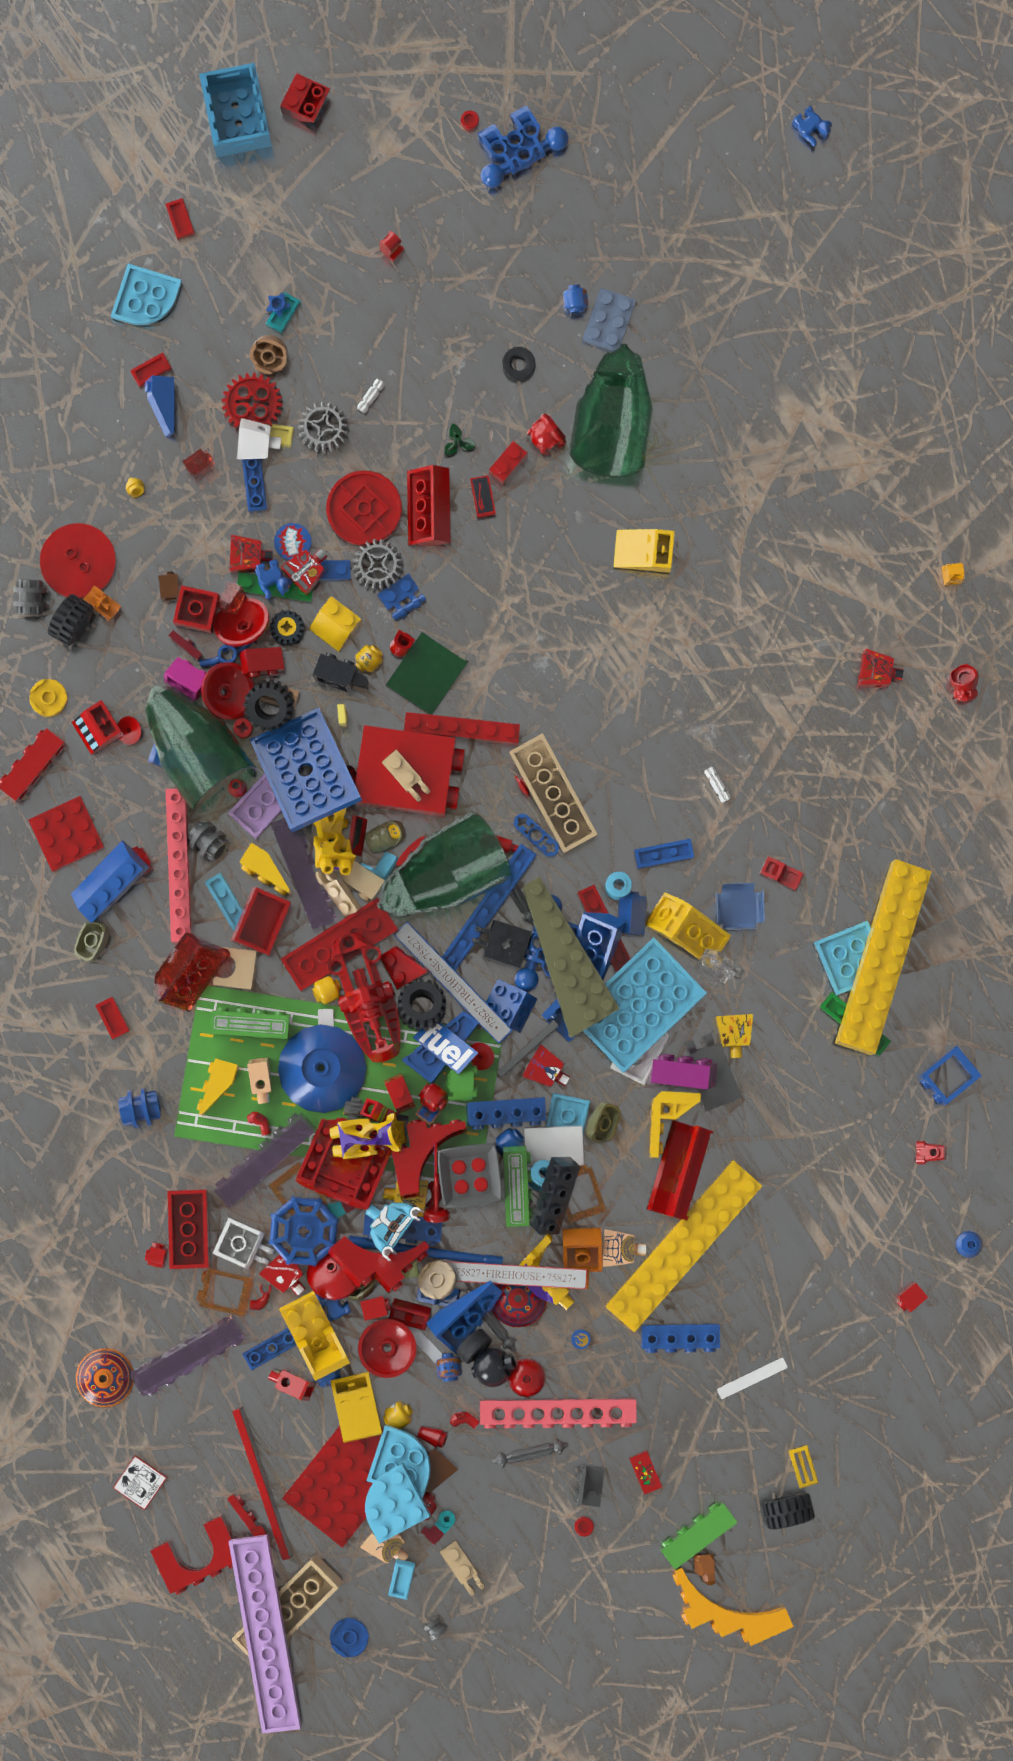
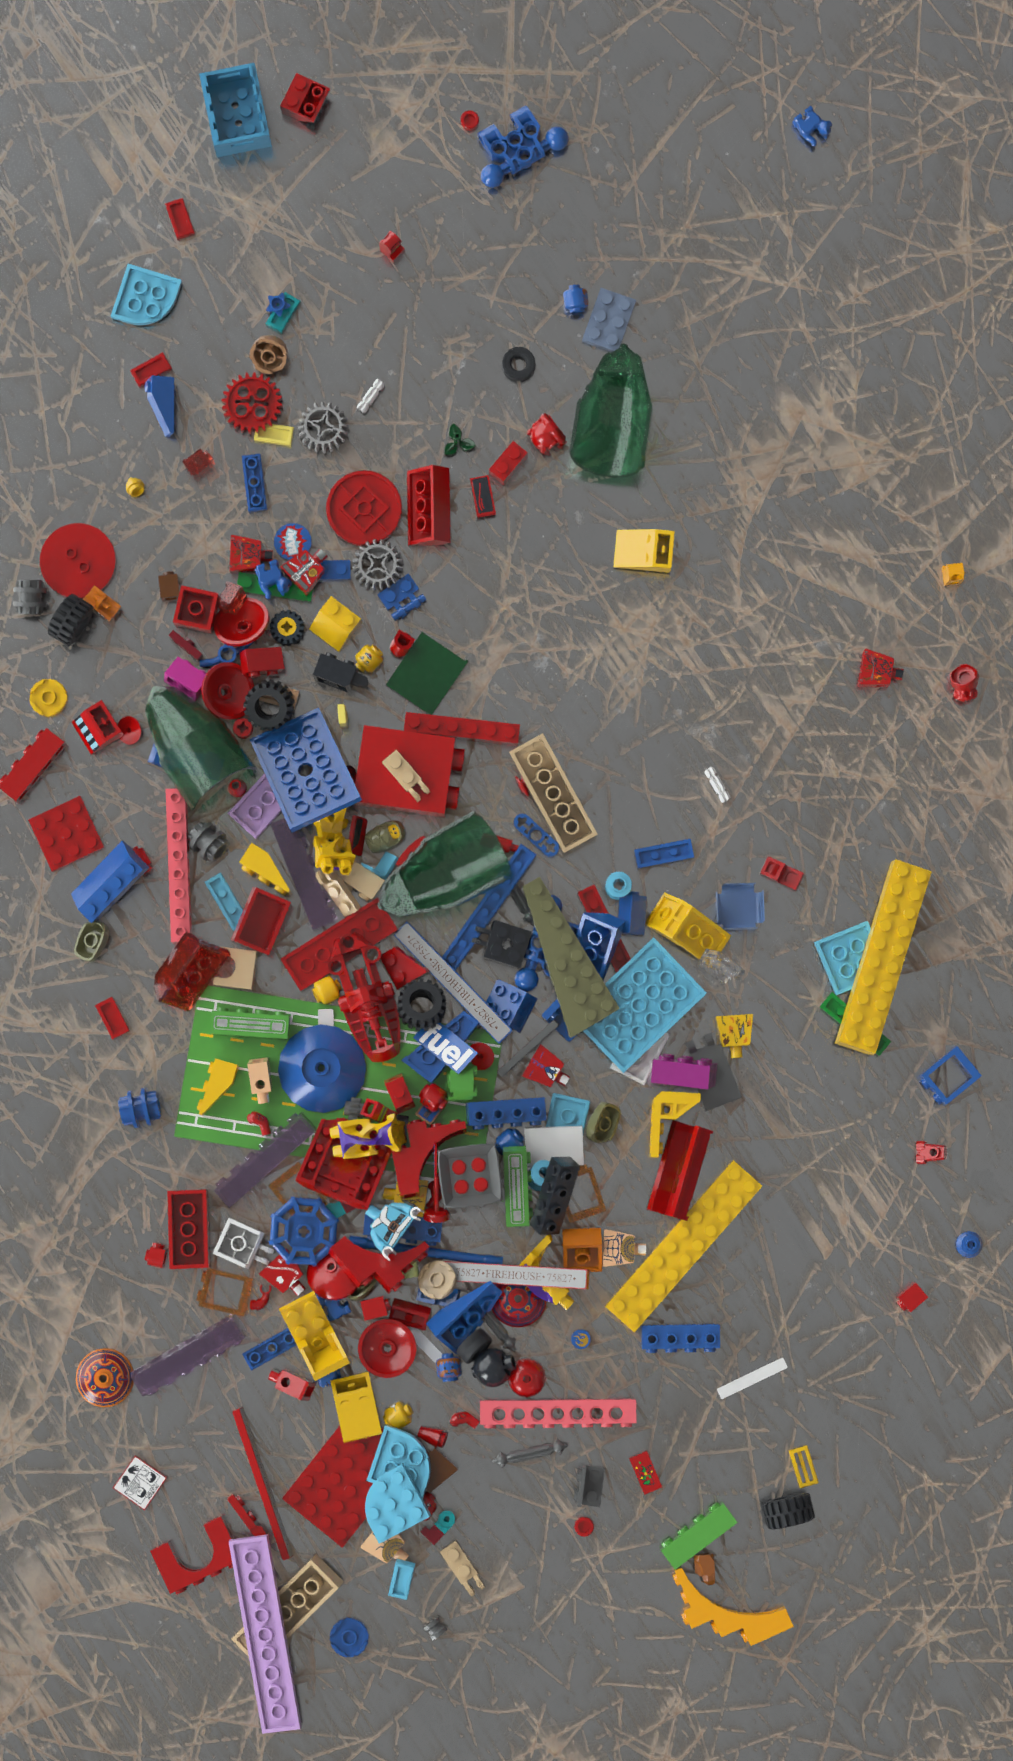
(255, 440): white torso -> none

